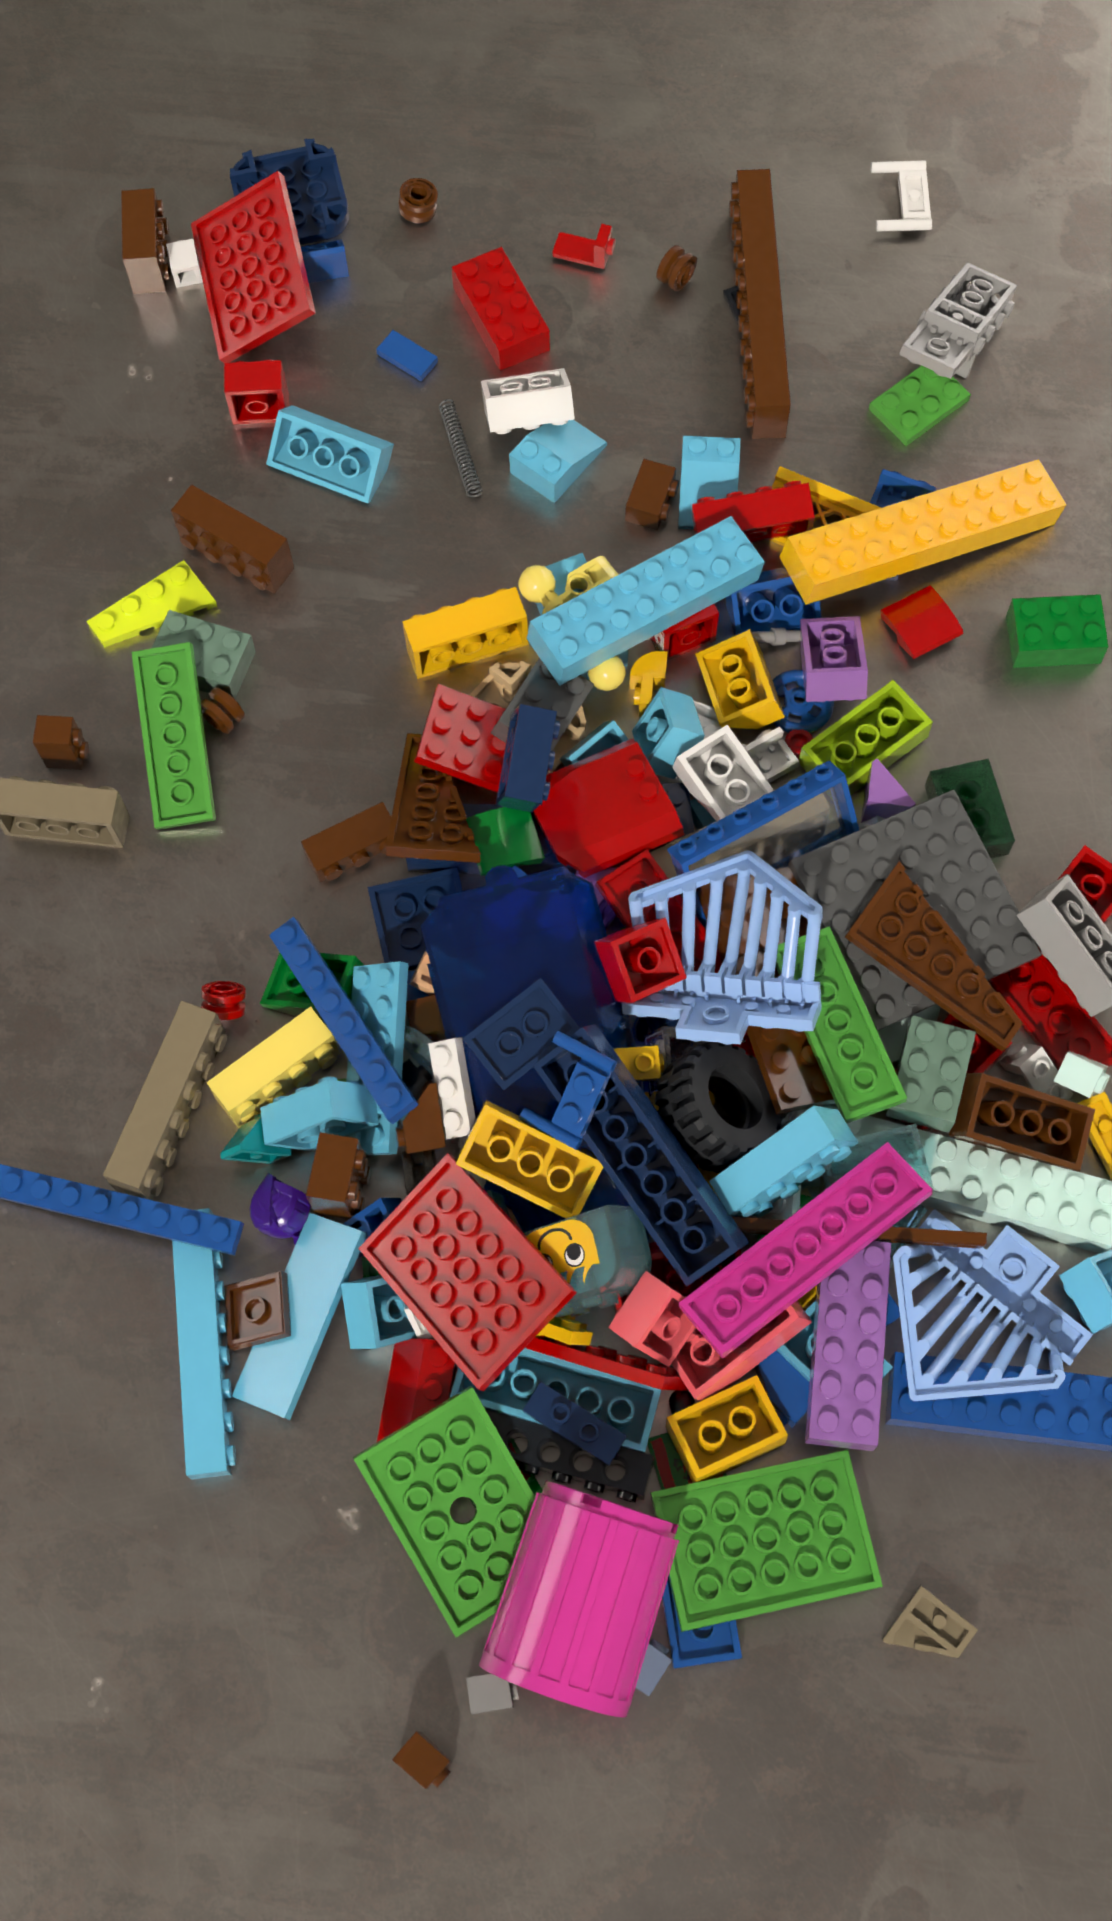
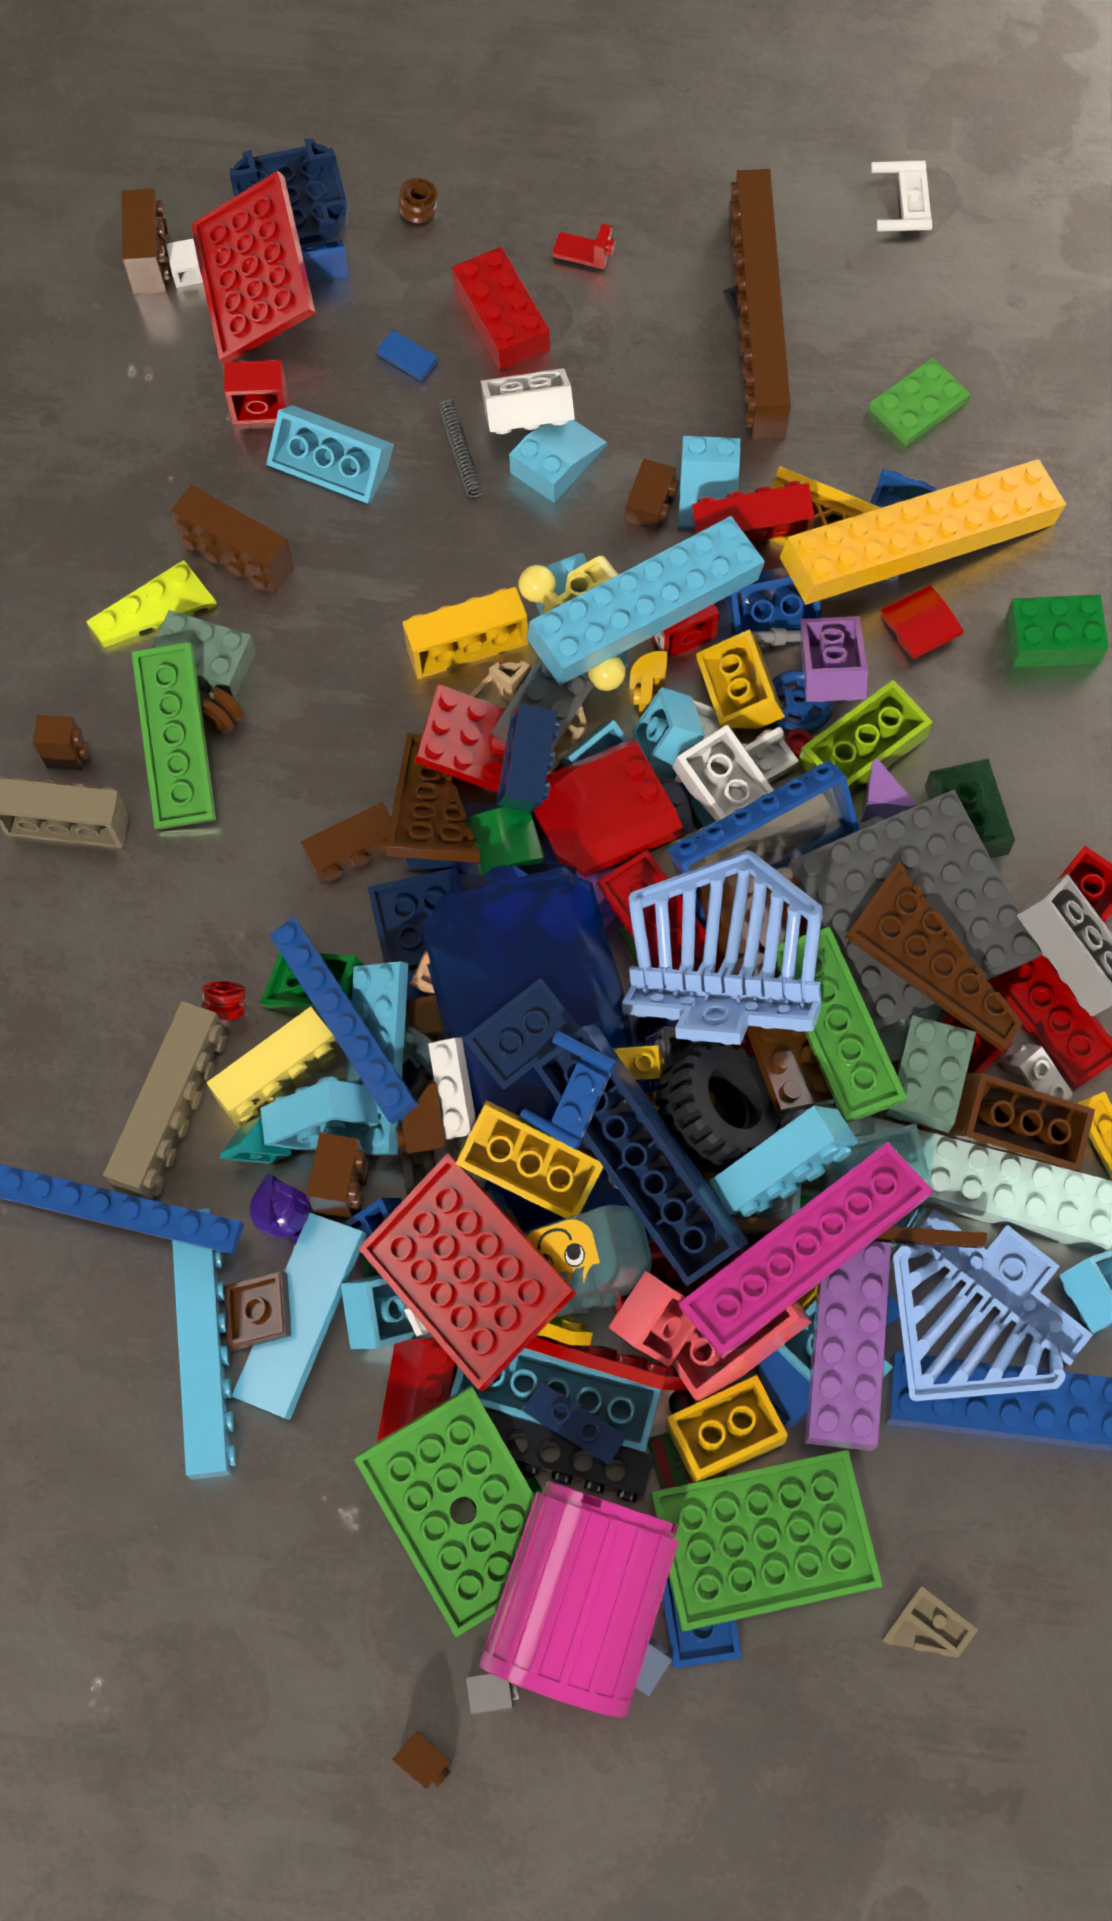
(640, 960): red slope -> none
(676, 268): reddish brown wheel -> none
(960, 322): light grey wedge -> none
(1082, 1075): light aqua slope -> none

